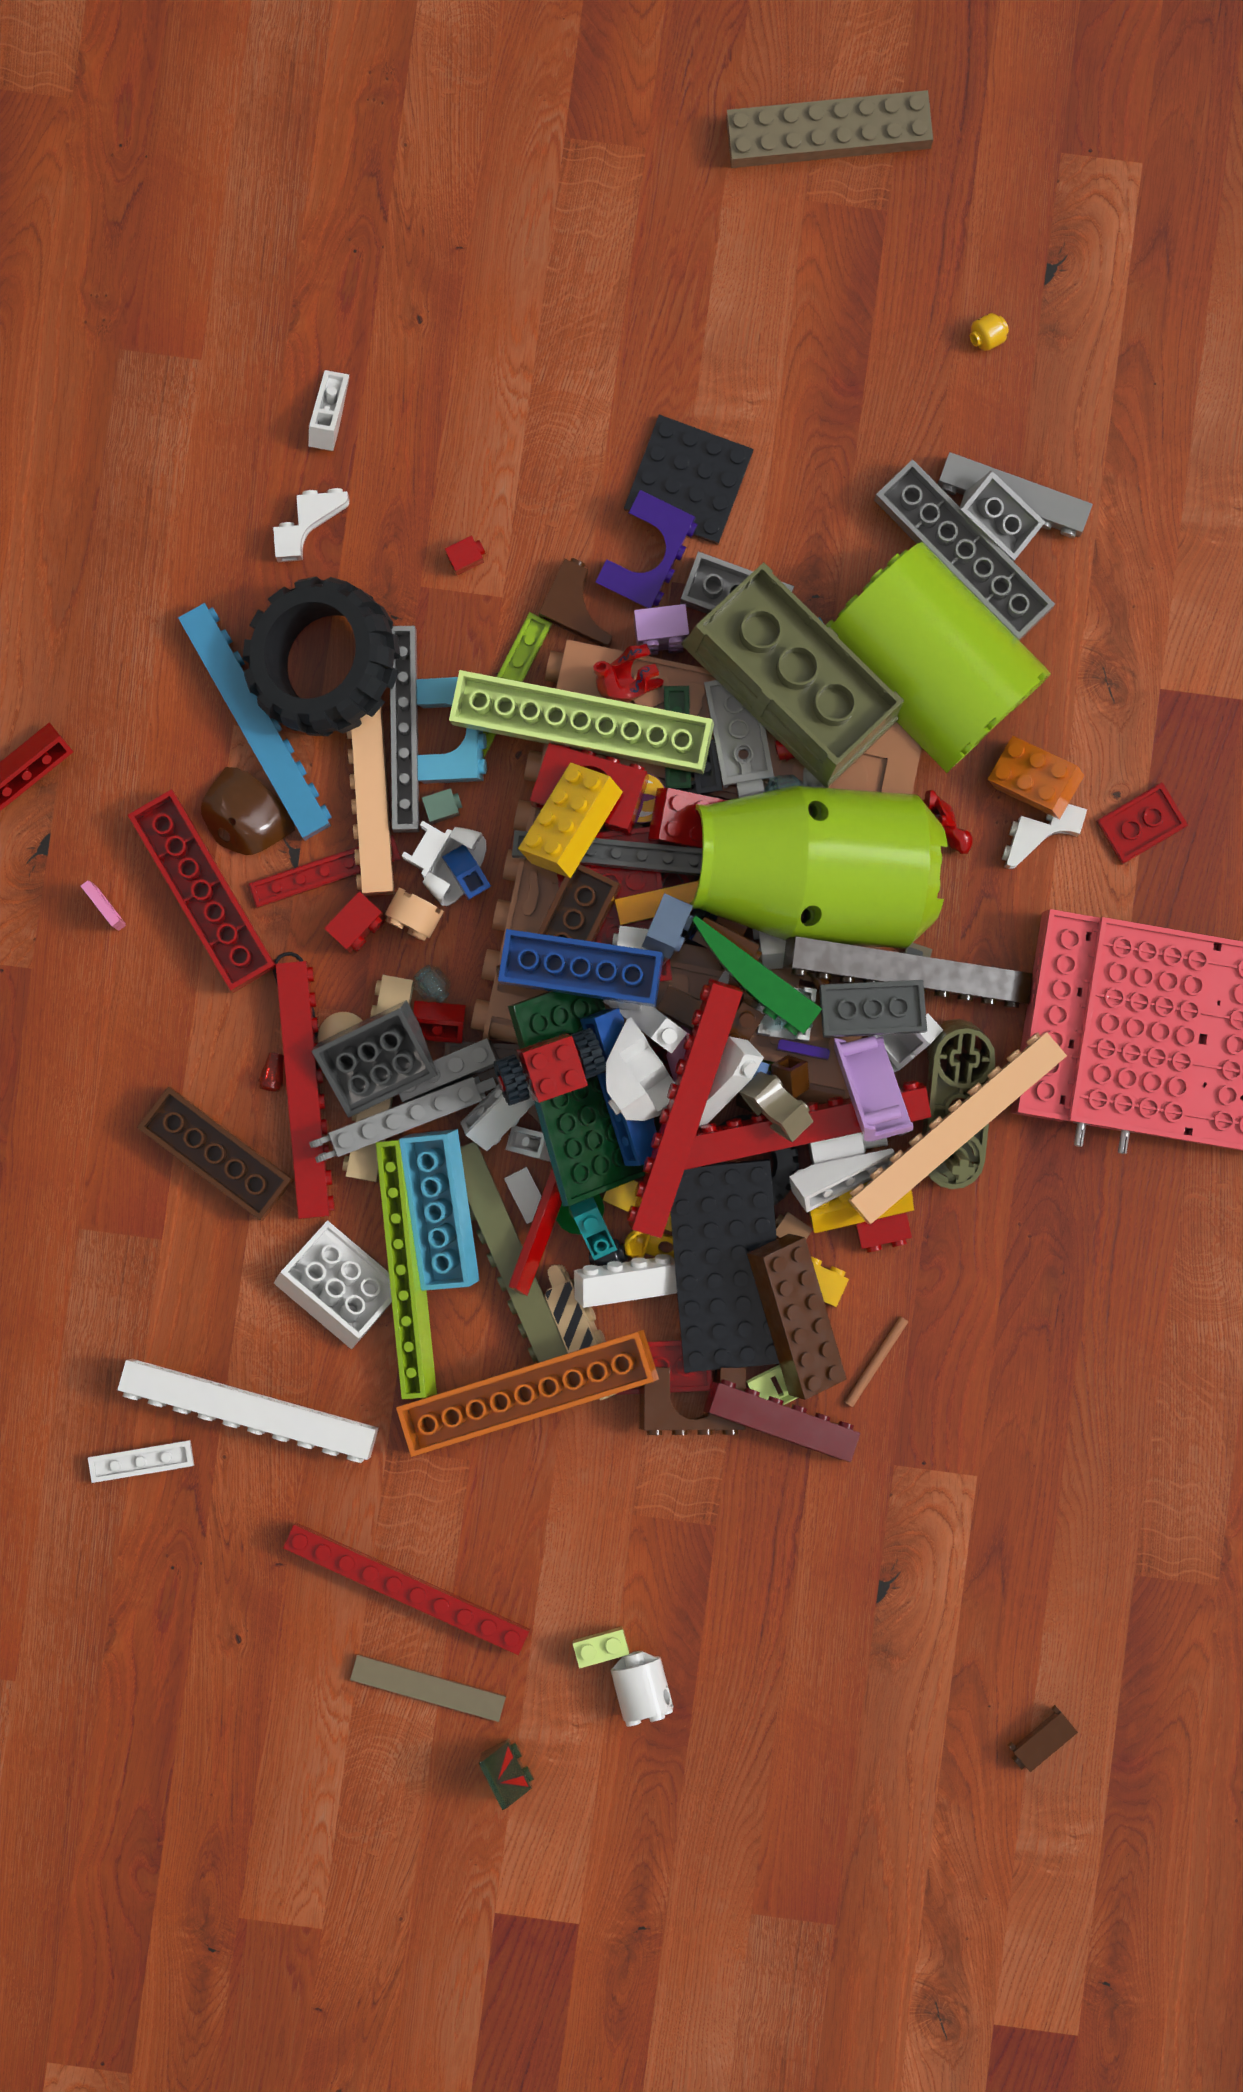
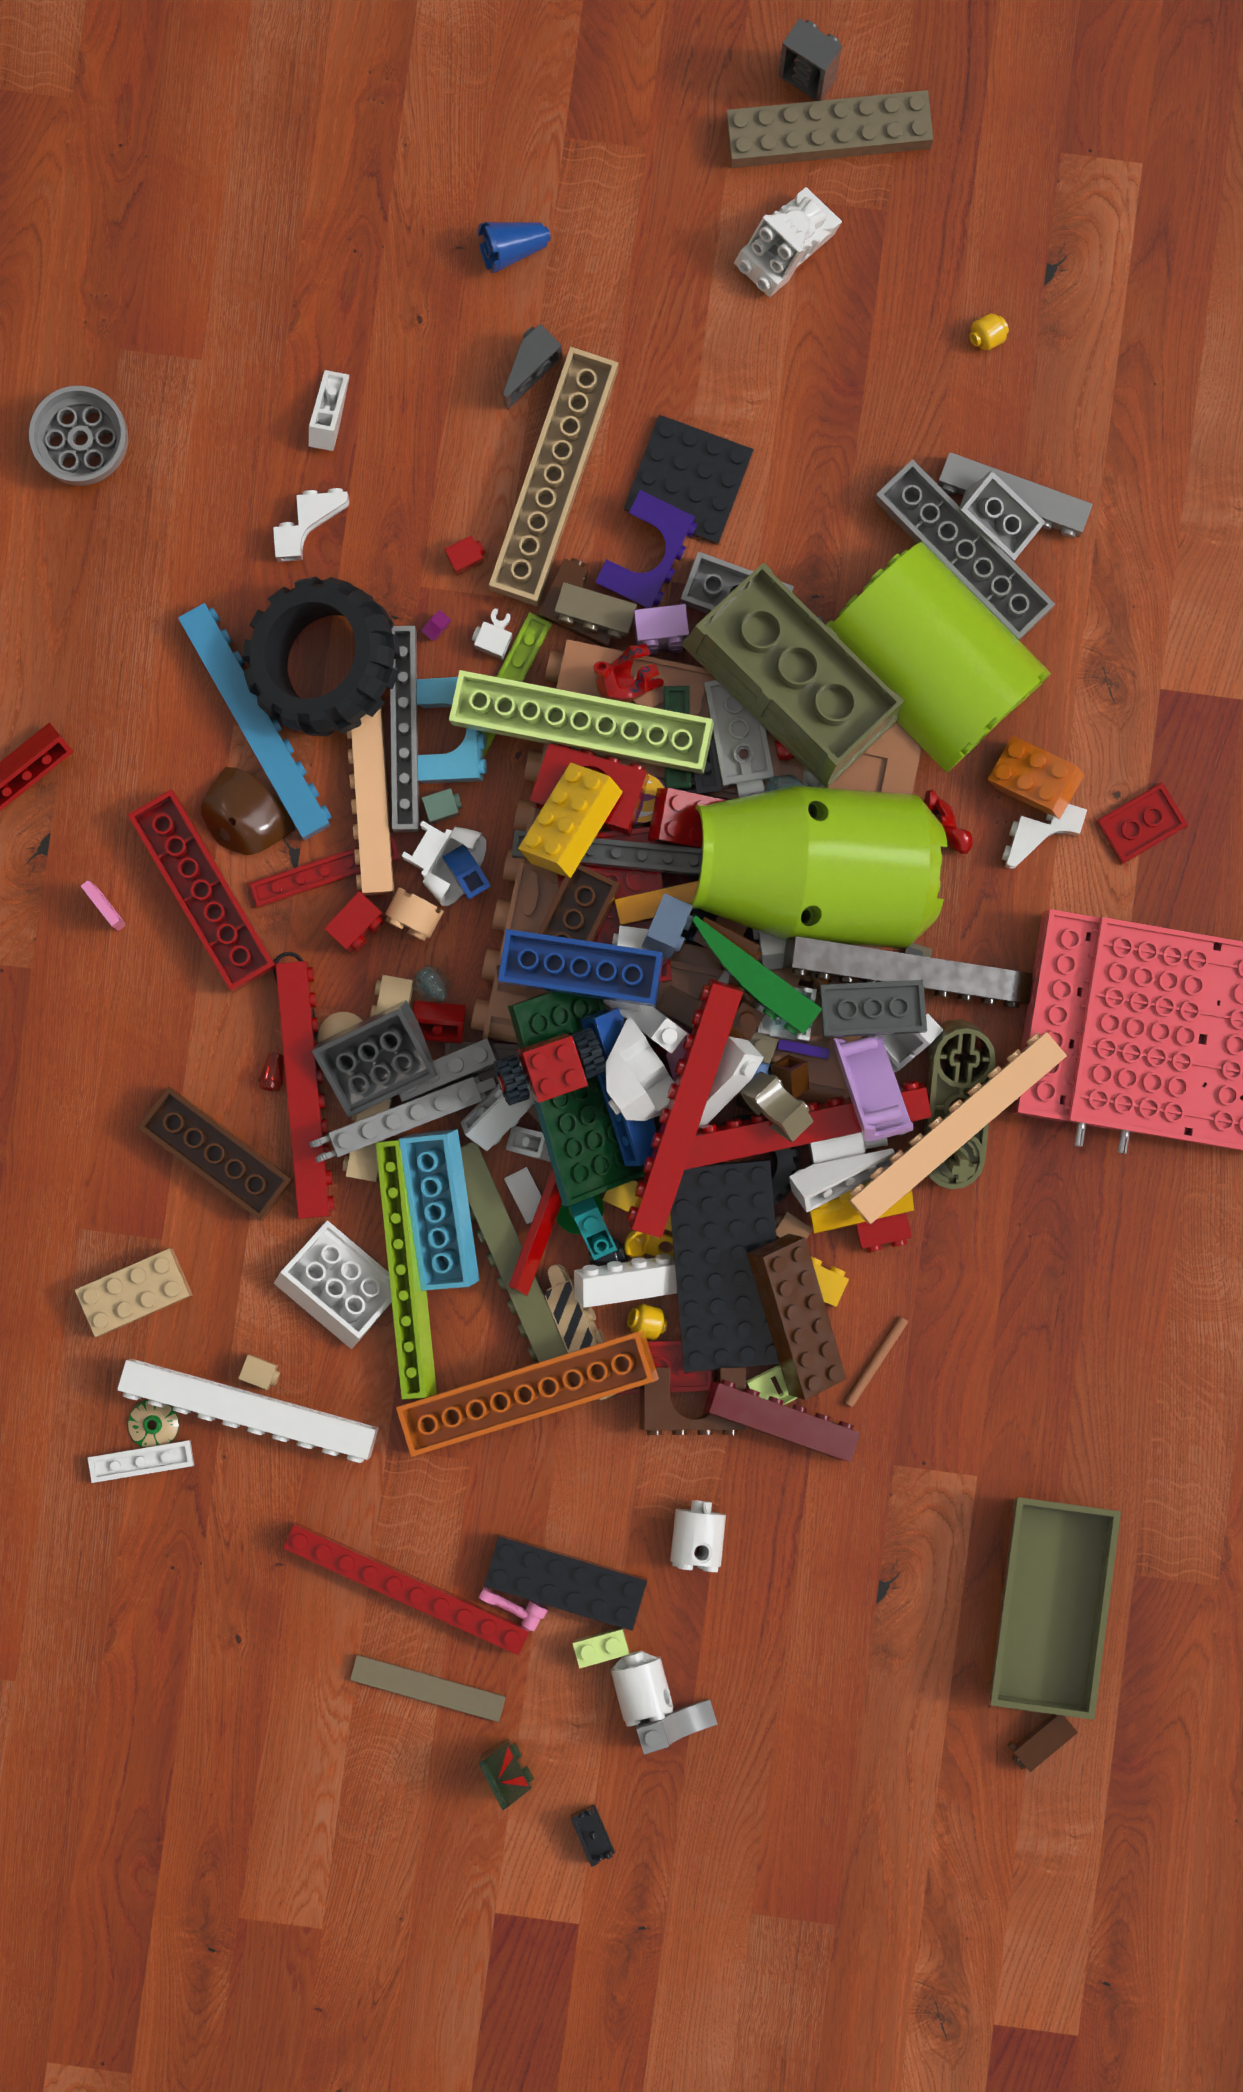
(47, 424): none -> light grey wheel
(133, 1292): none -> tan brick
(166, 1421): none -> tan dish
(259, 1372): none -> tan brick
(436, 625): none -> magenta piece
(493, 638): none -> white brick
(510, 242): none -> blue cone
(530, 1615): none -> bright pink brick
(534, 359): none -> dark grey slope
(554, 476): none -> tan brick
(565, 1582): none -> black brick
(592, 1835): none -> black hinge
(595, 611): none -> dark tan brick
(649, 1319): none -> yellow head
(675, 1726): none -> light grey arch
(698, 1528): none -> white cylinder
(765, 1045): none -> dark tan brick
(786, 241): none -> white brick
(810, 59): none -> dark grey brick
(1054, 1608): none -> olive piece

